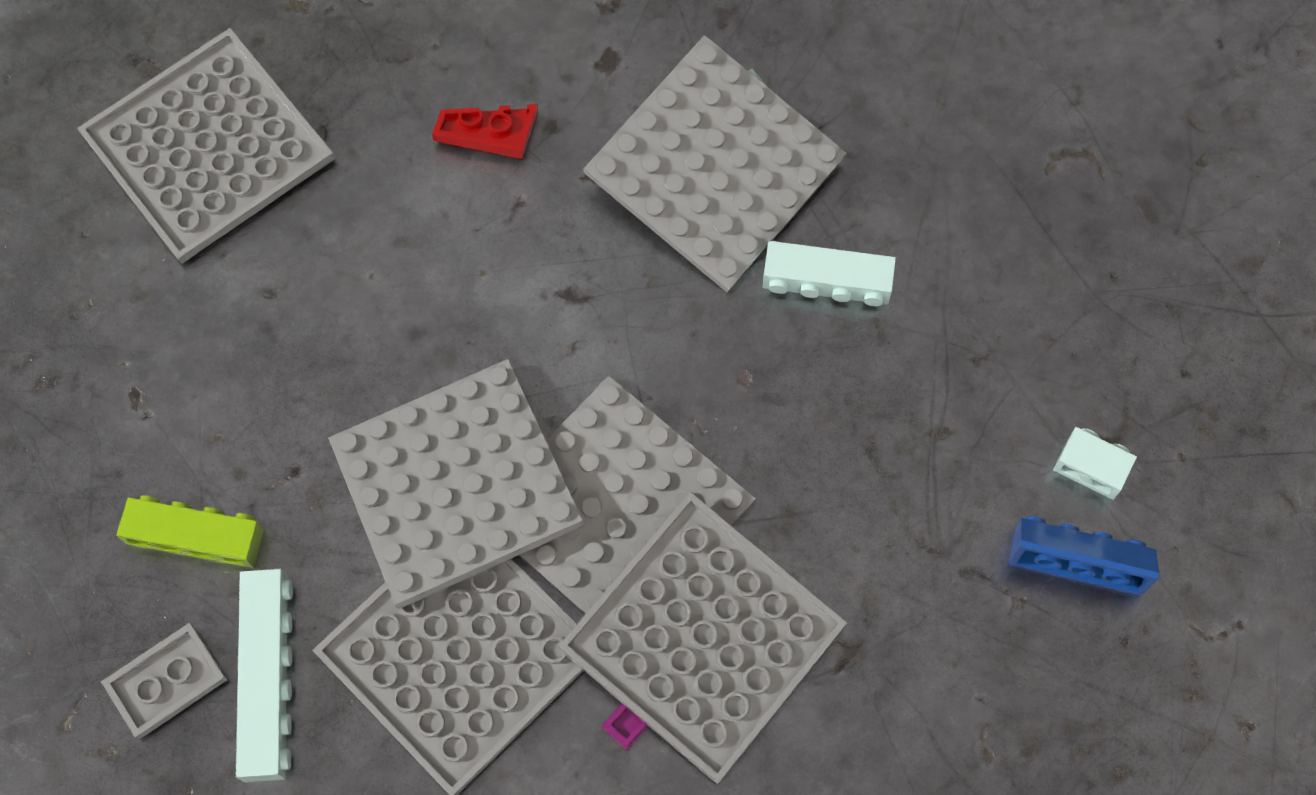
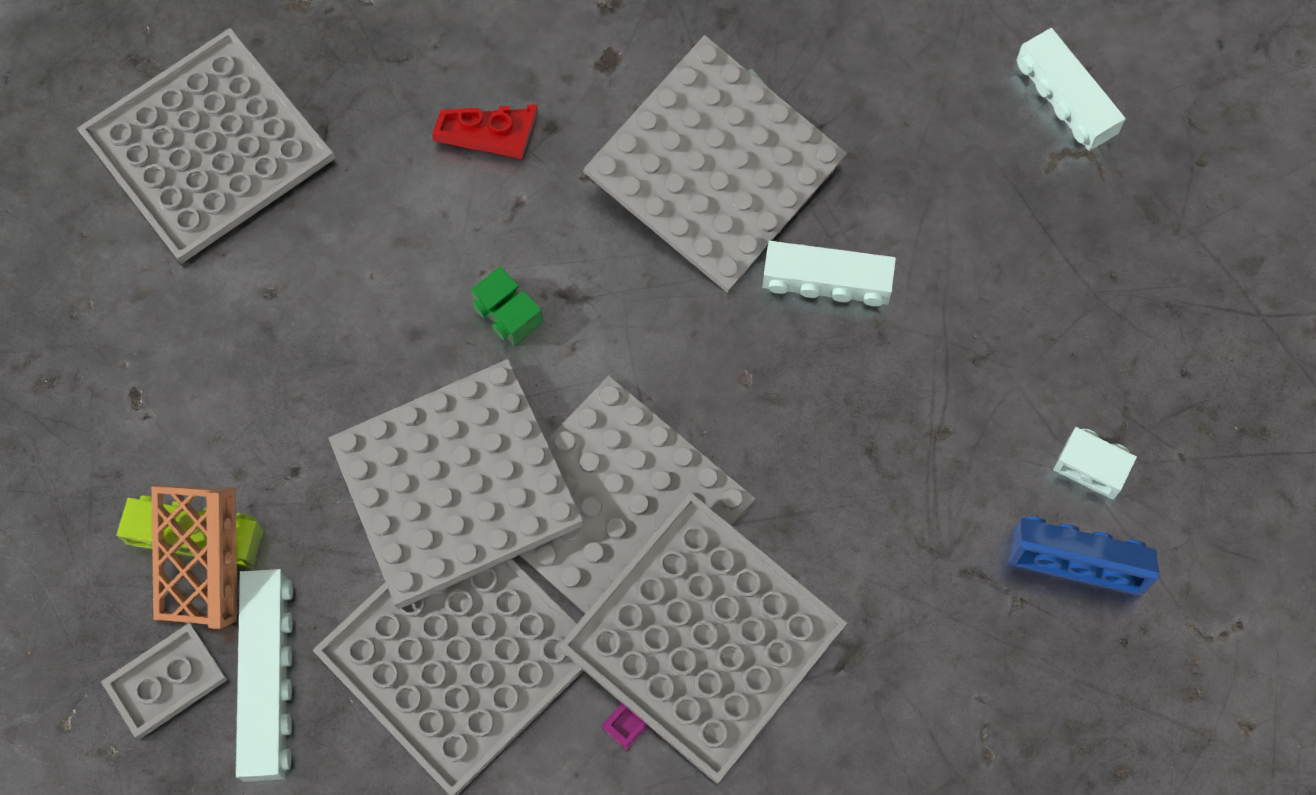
(219, 562): none -> nougat fence
(511, 311): none -> green piece
(1070, 89): none -> light aqua brick

